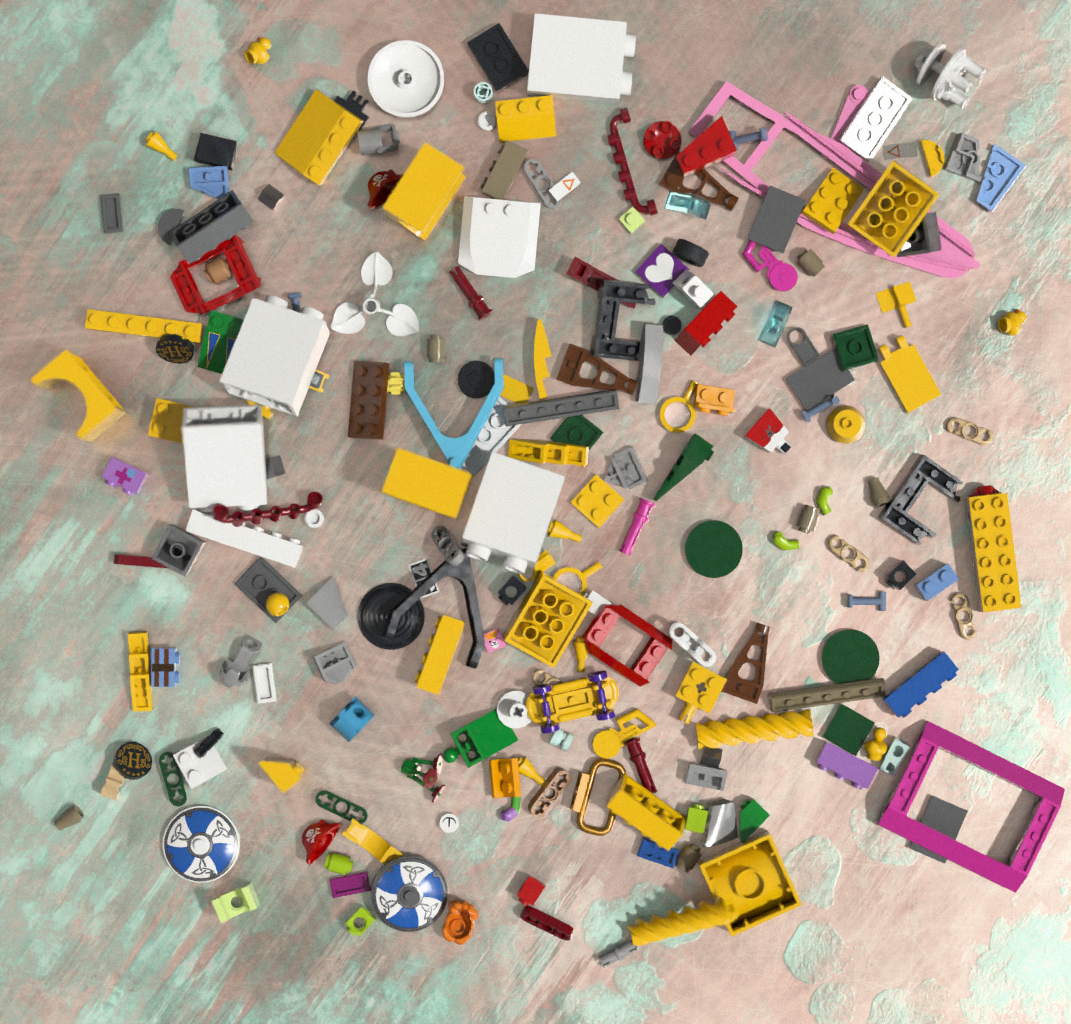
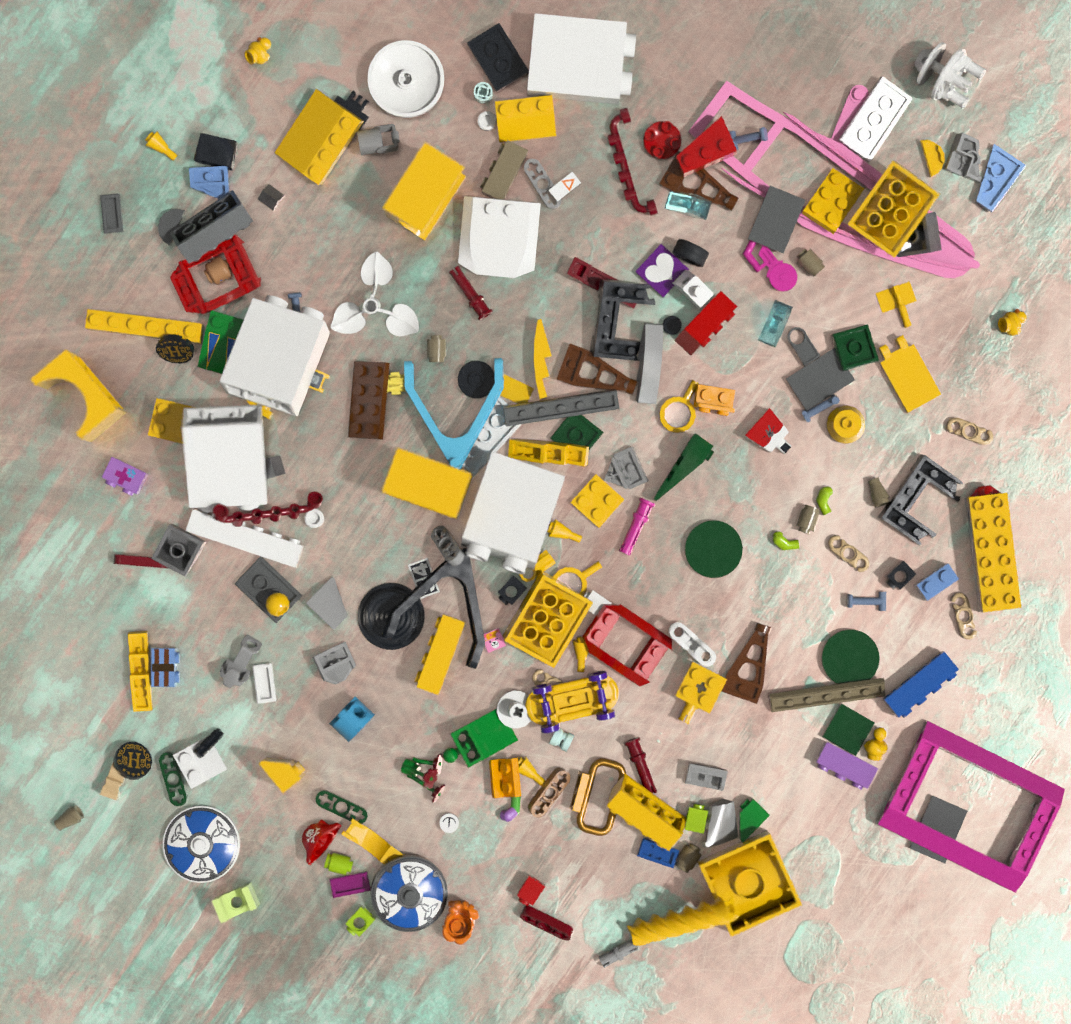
(381, 187): red hat -> none
(609, 742): yellow piece -> none
(631, 220): yellowish green plate -> none
(711, 756): flat silver slope -> none
(753, 729): yellow piece -> none
(894, 756): light aqua leg -> none
(900, 150): clear smoke sticker -> none

